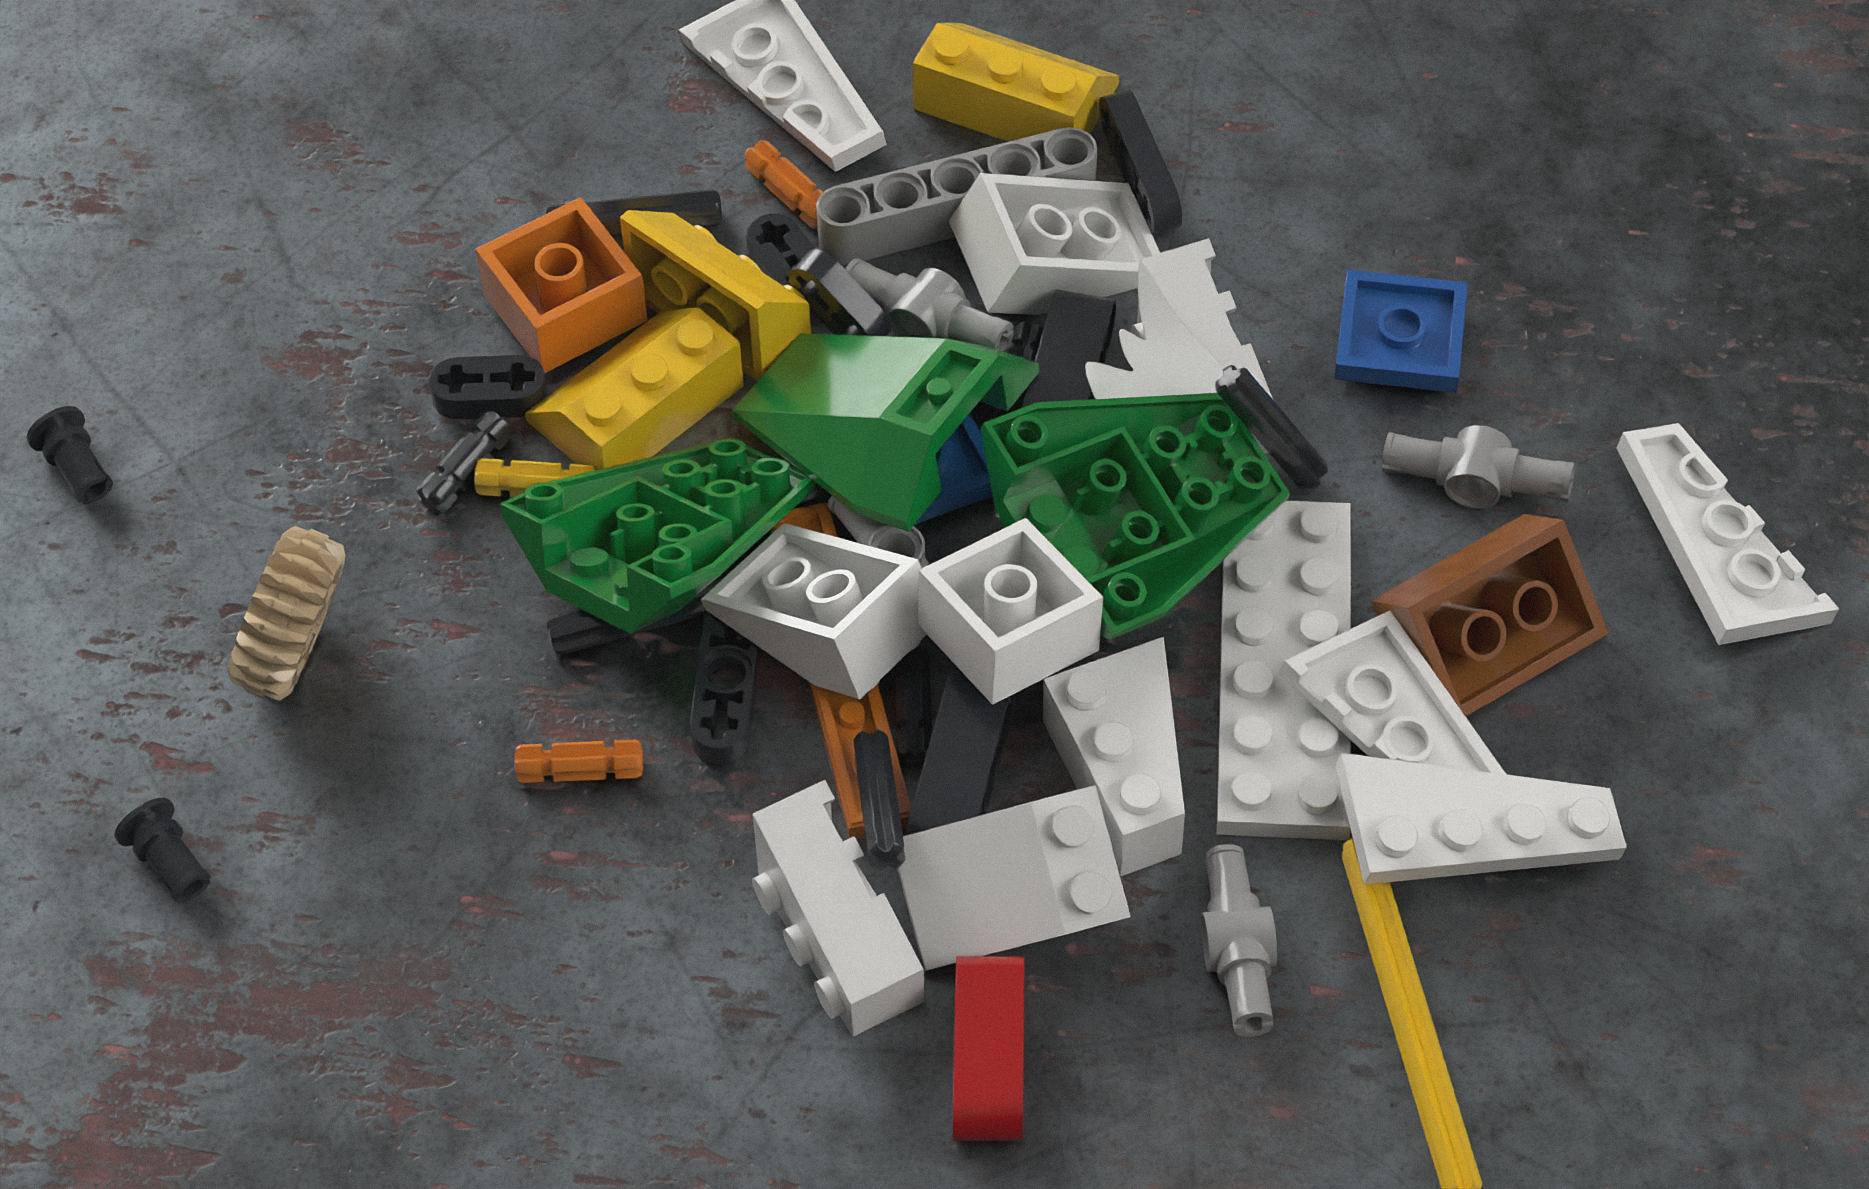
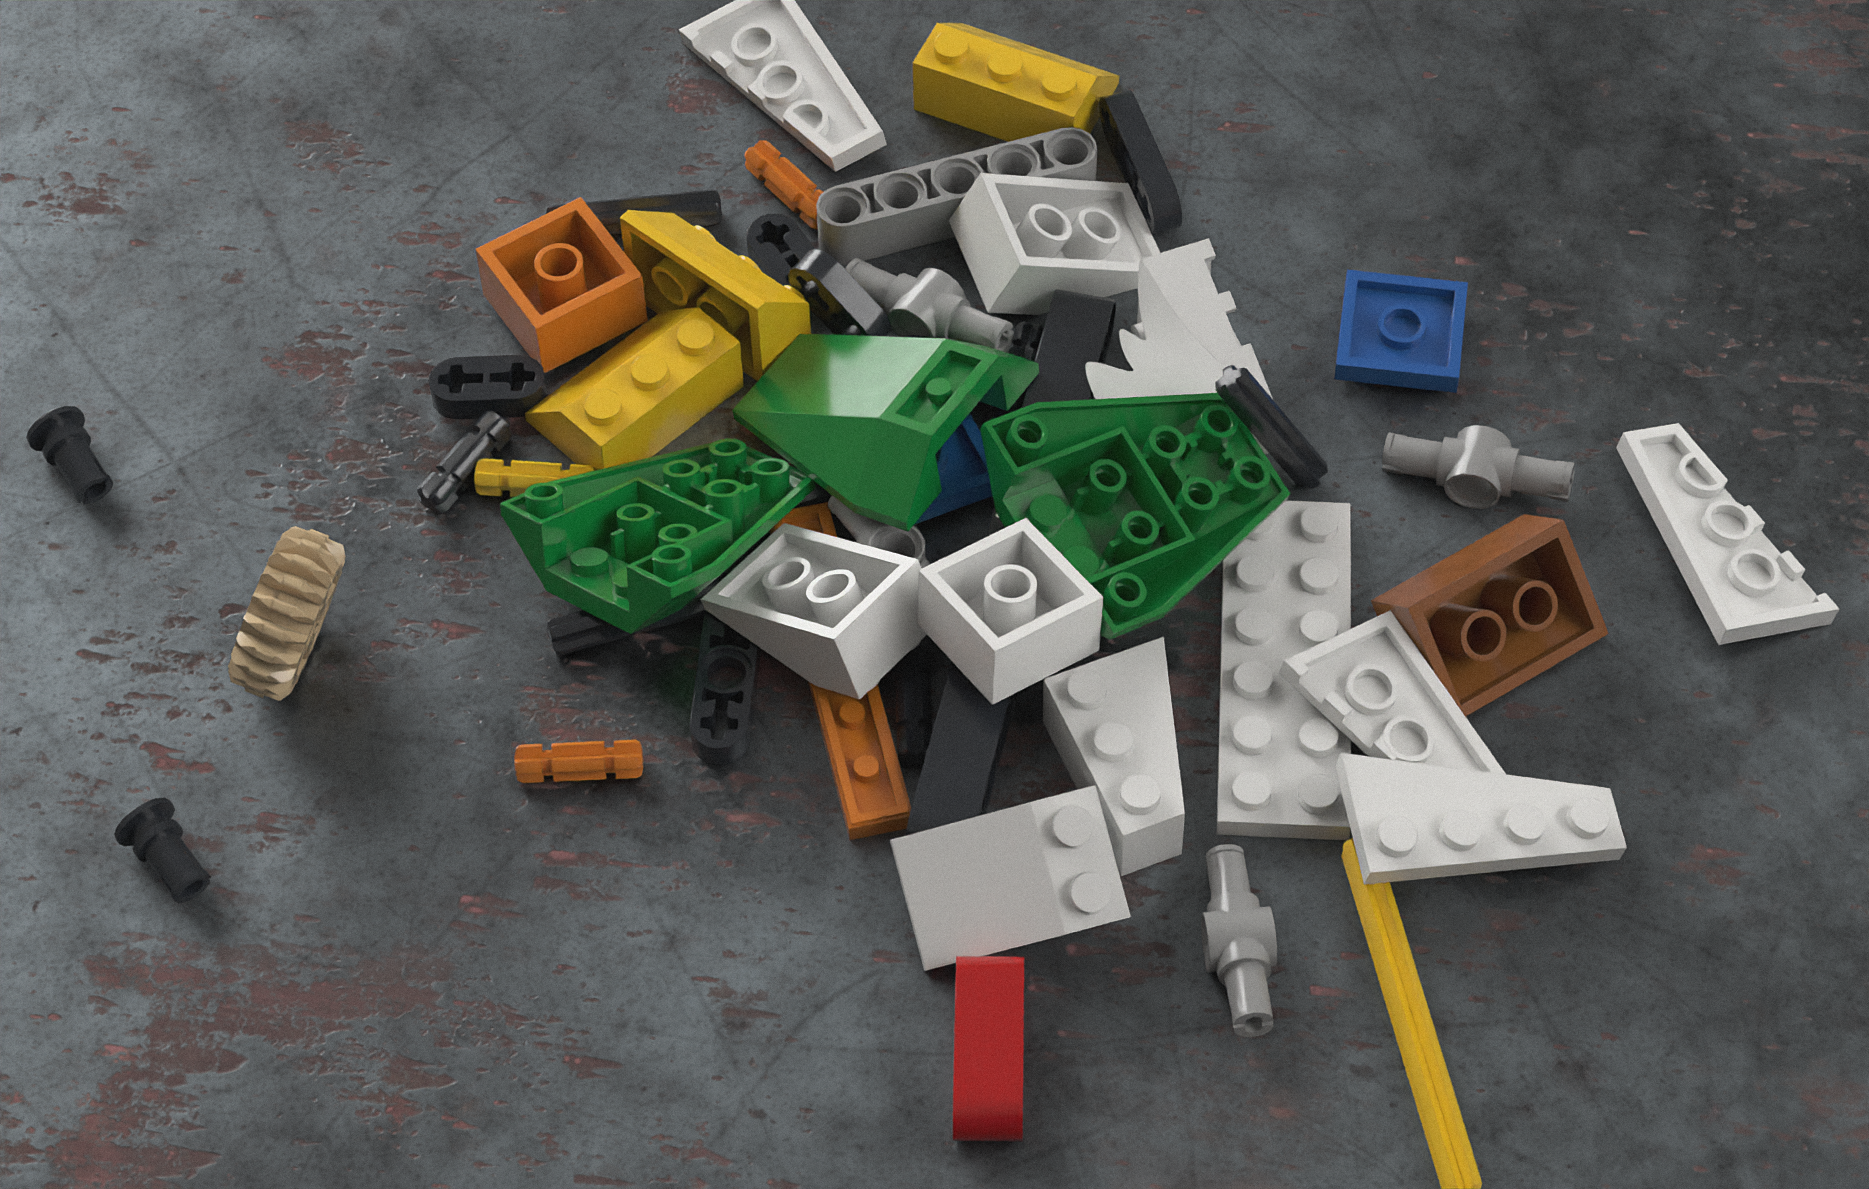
(833, 913): white wedge -> none
(879, 800): black axle -> none

